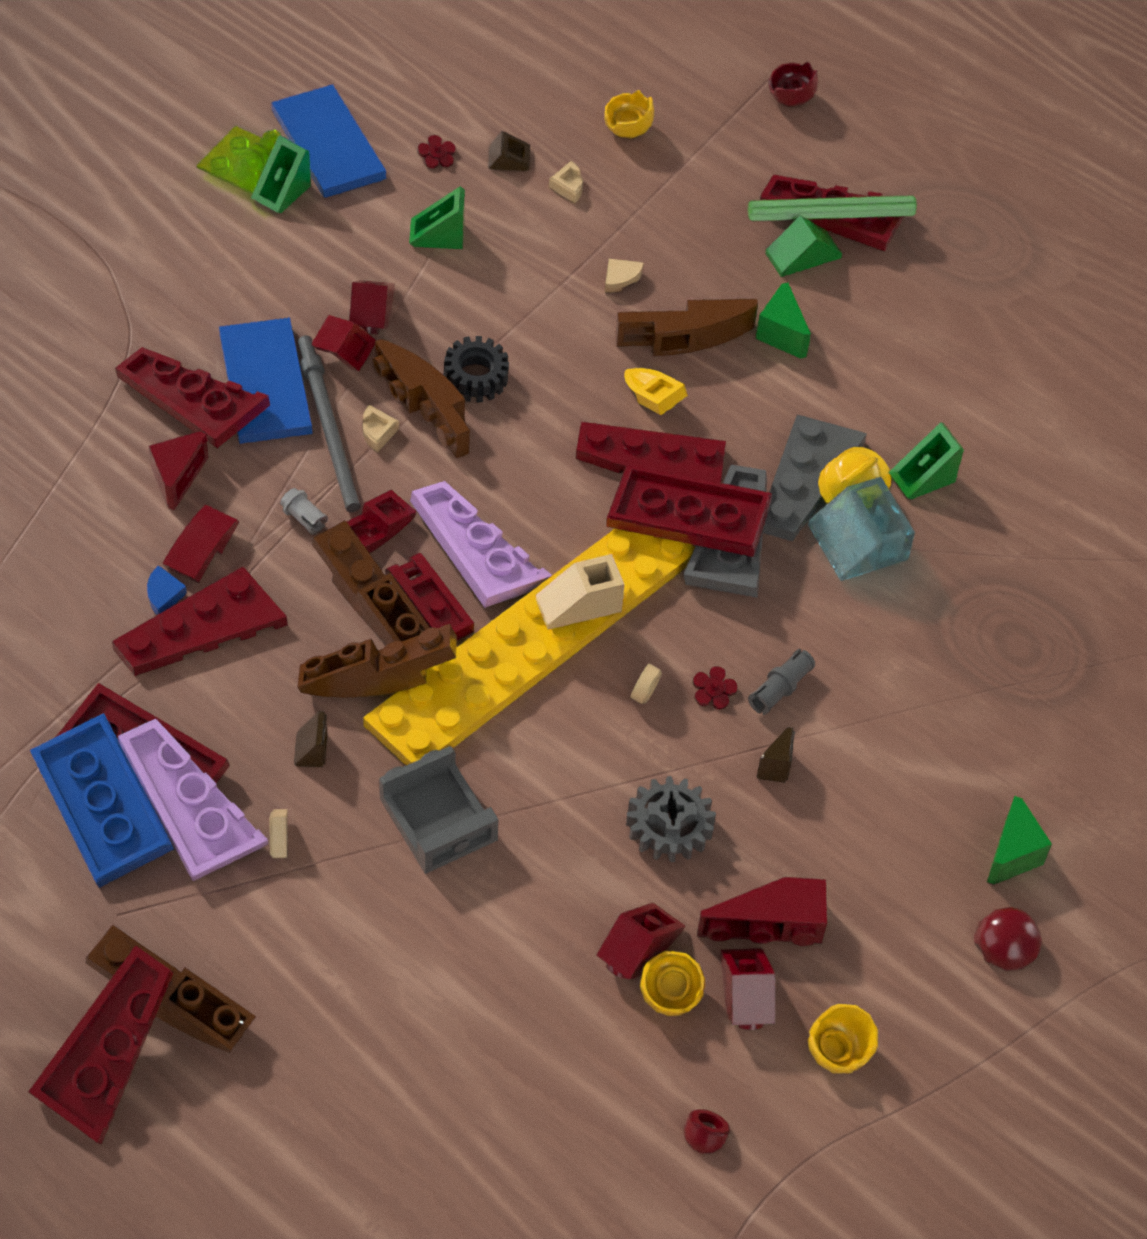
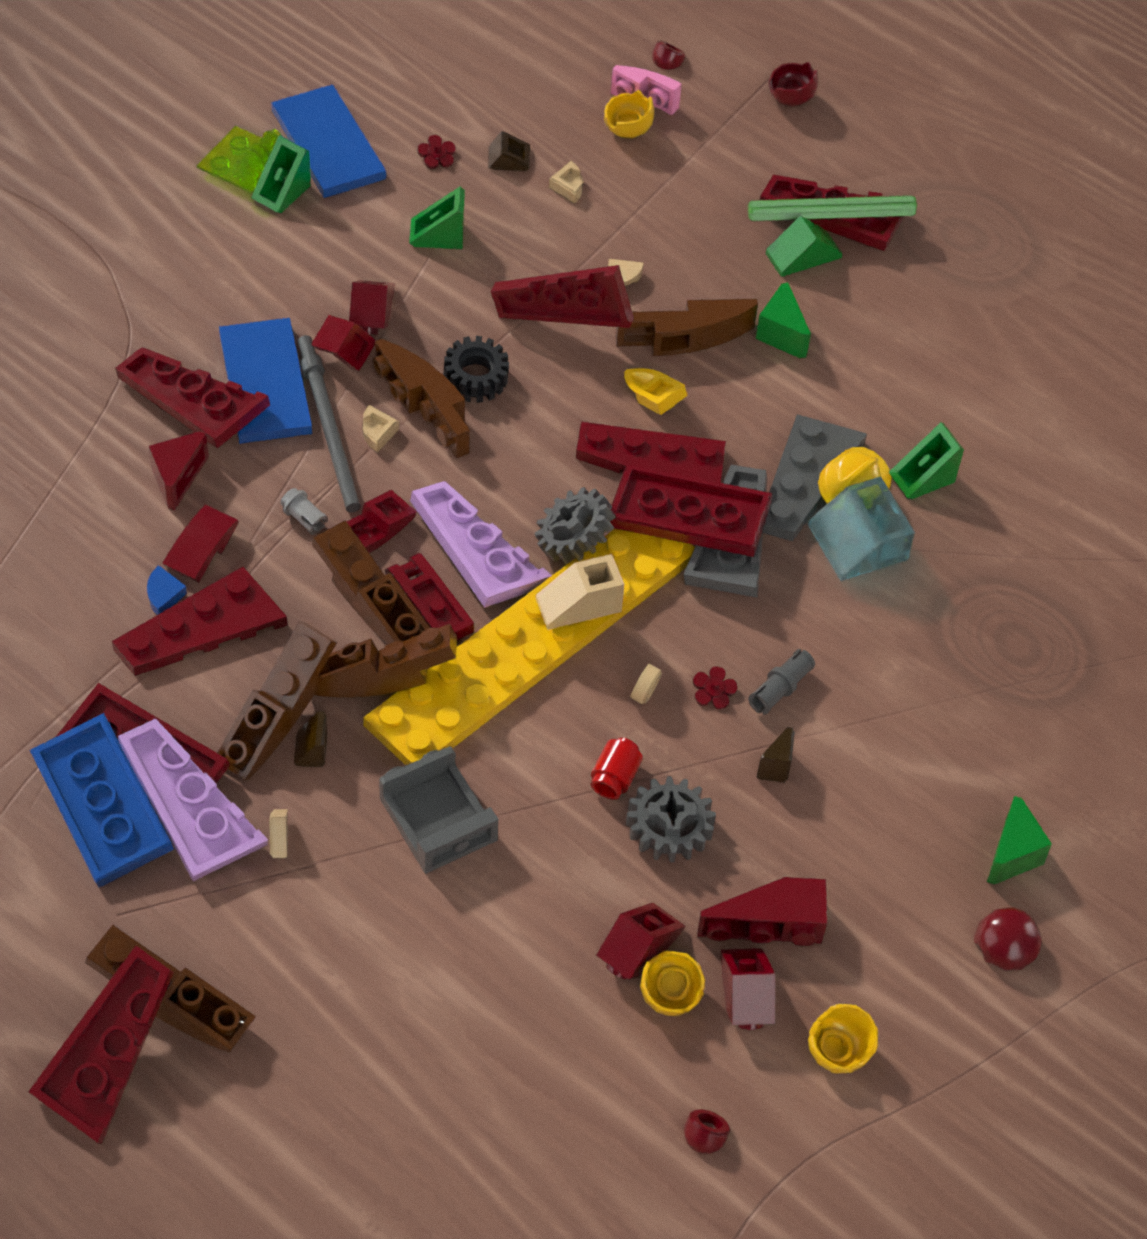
(279, 703): none -> reddish brown slope
(572, 297): none -> dark red wing
(575, 525): none -> dark grey gear
(616, 768): none -> red brick
(662, 89): none -> bright pink slope
(667, 55): none -> dark red piece

